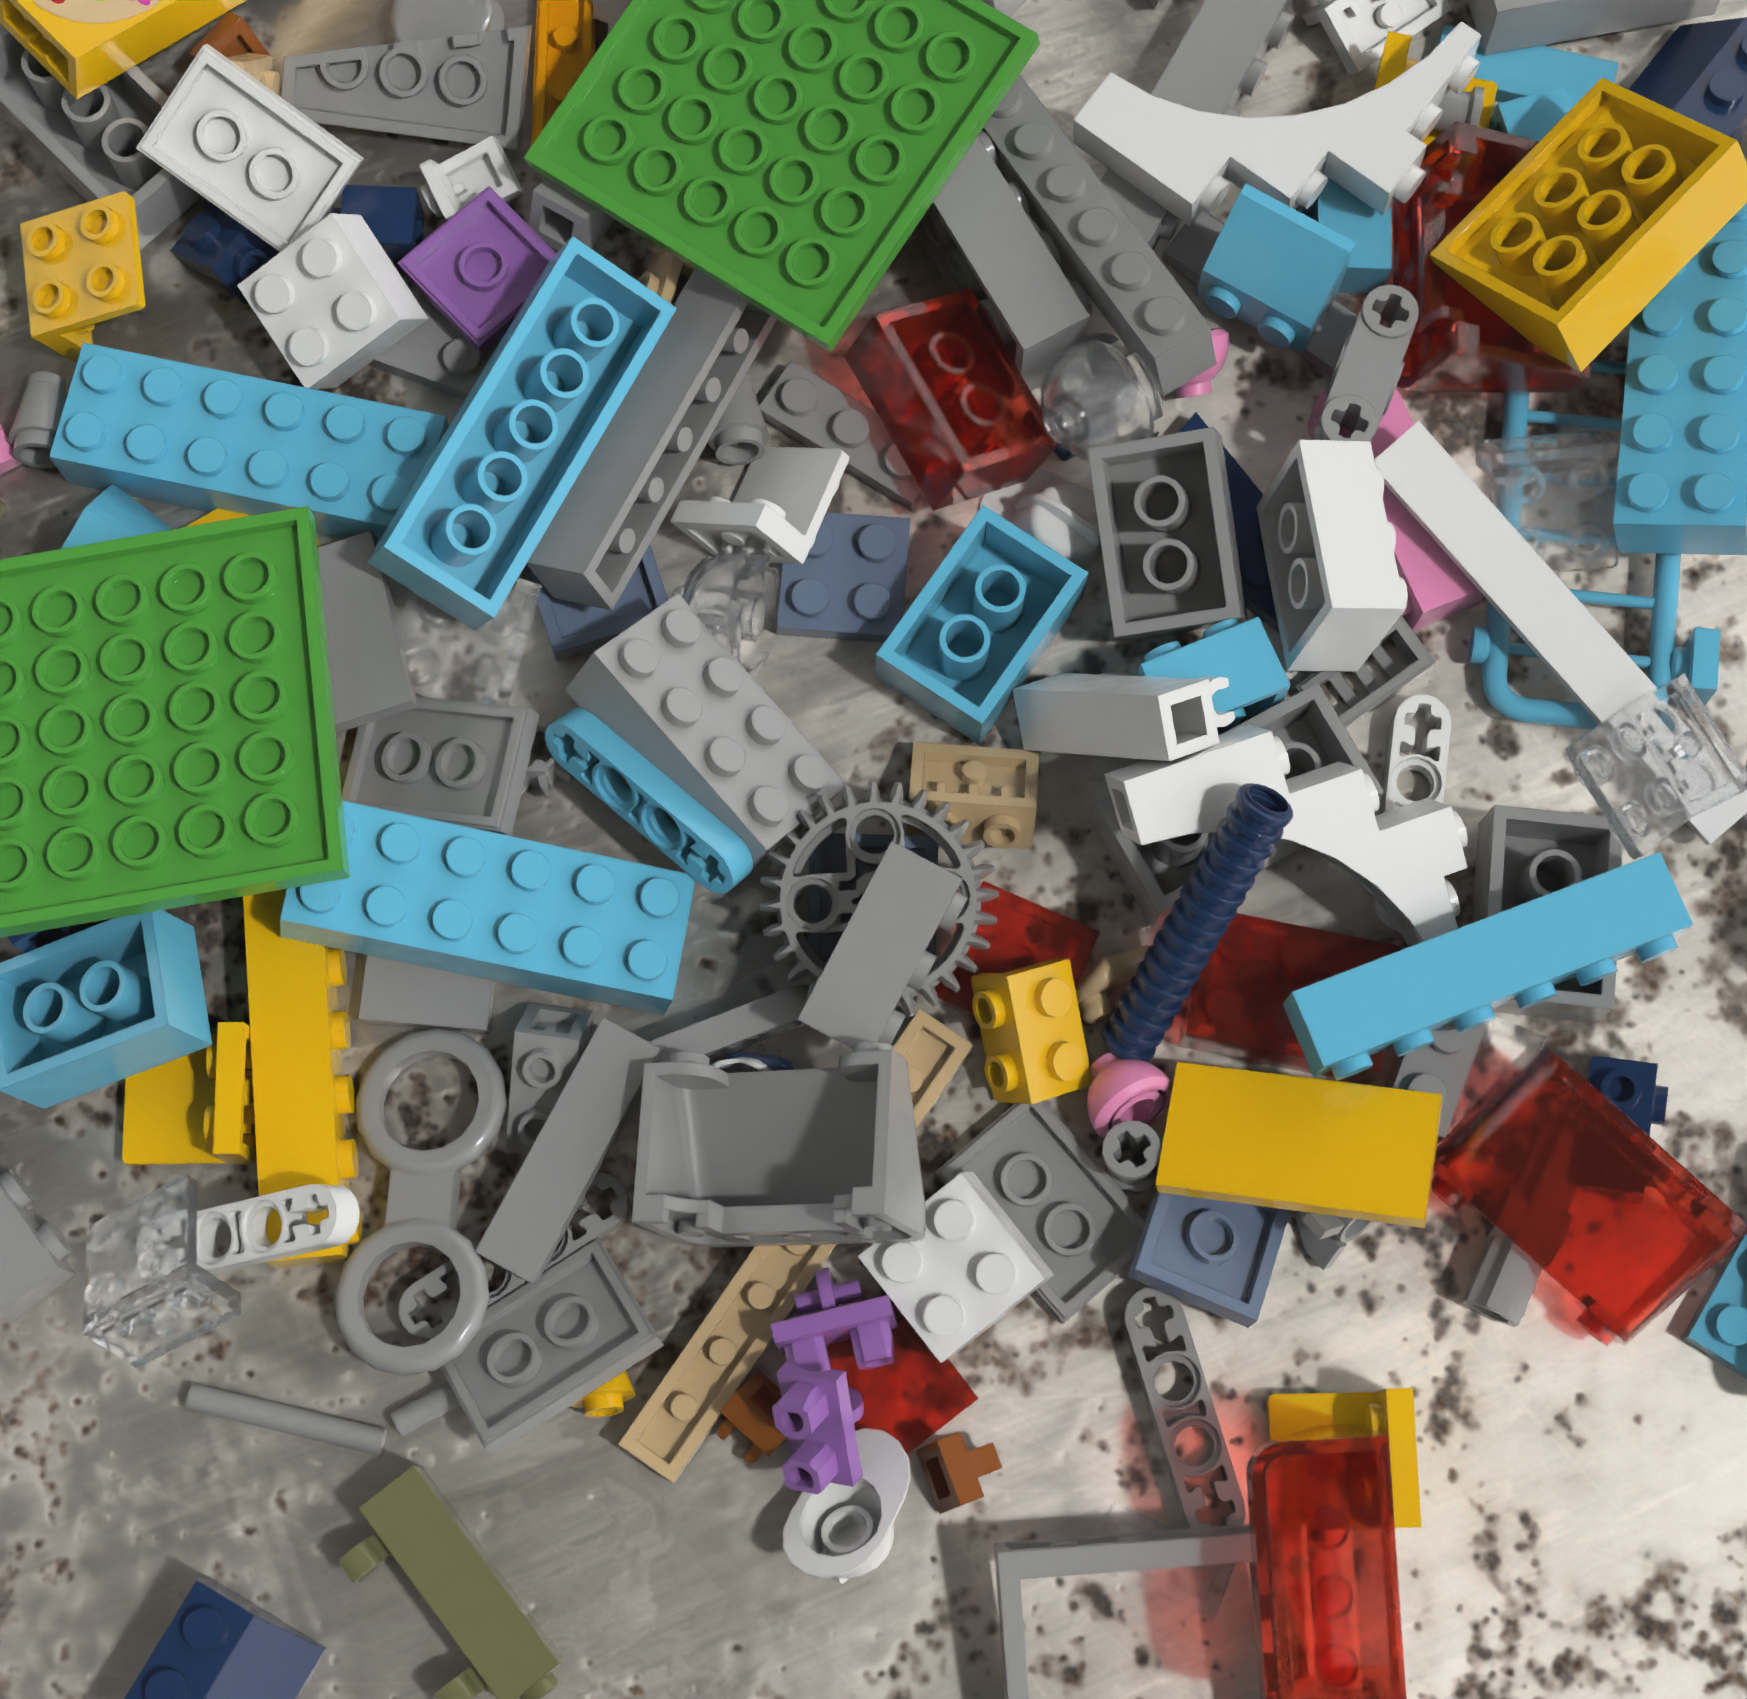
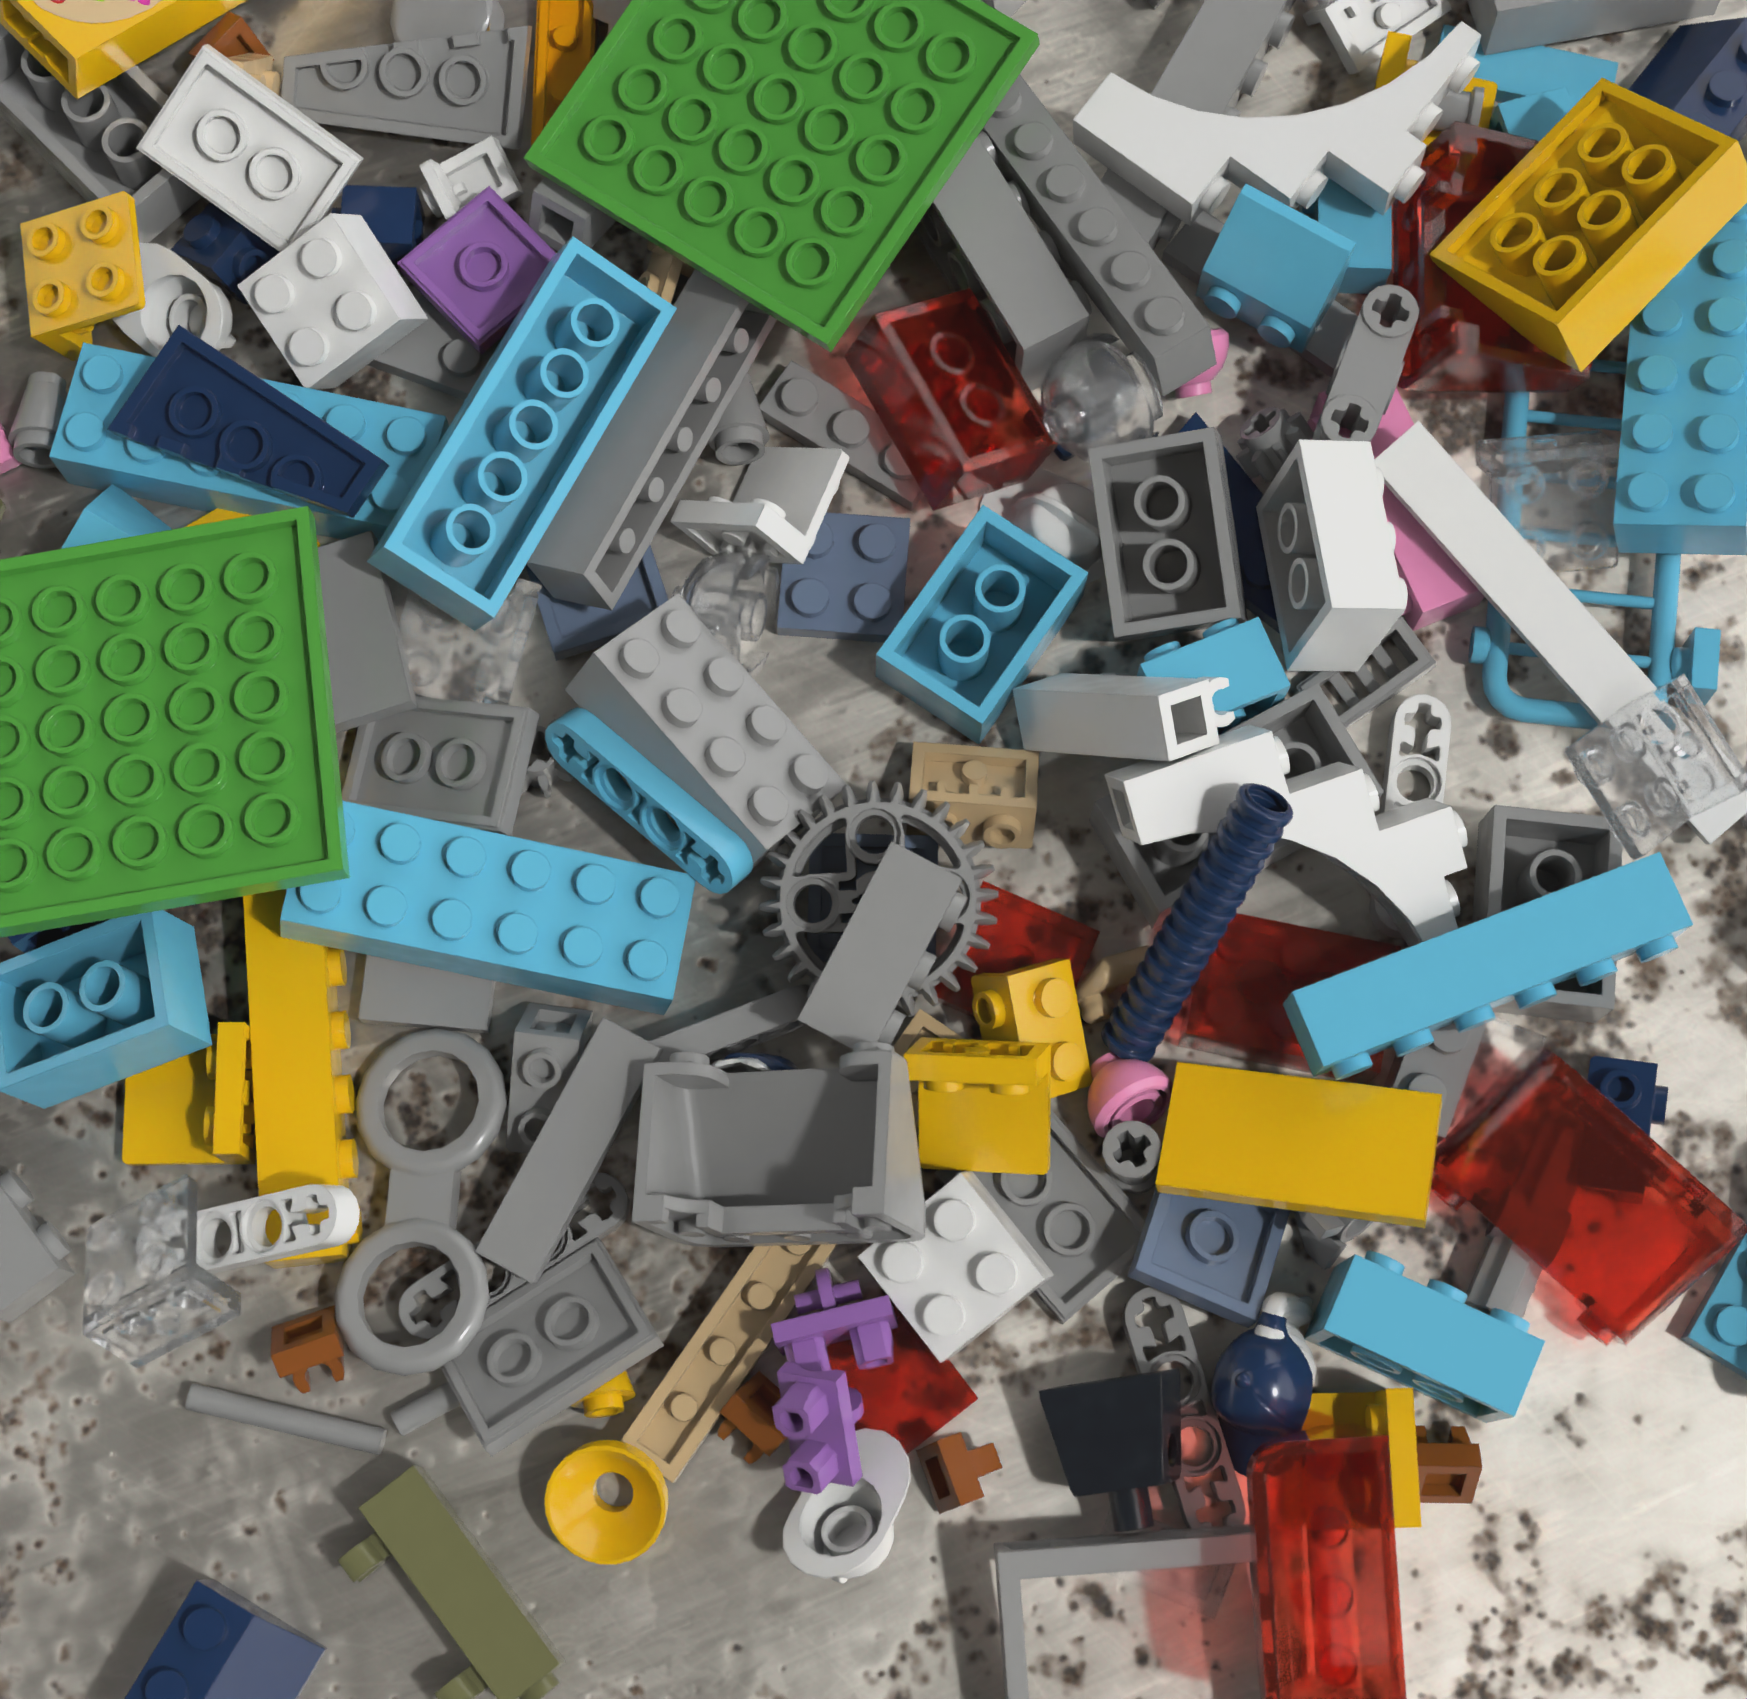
(176, 297): none -> white piece
(234, 422): none -> dark blue wing
(307, 1343): none -> dark orange tile
(592, 1526): none -> yellow piece
(983, 1104): none -> yellow bracket
(1118, 1439): none -> black torso
(1265, 1378): none -> dark blue hair
(1268, 441): none -> light grey gear
(1425, 1337): none -> medium azure brick
(1448, 1469): none -> dark orange tile

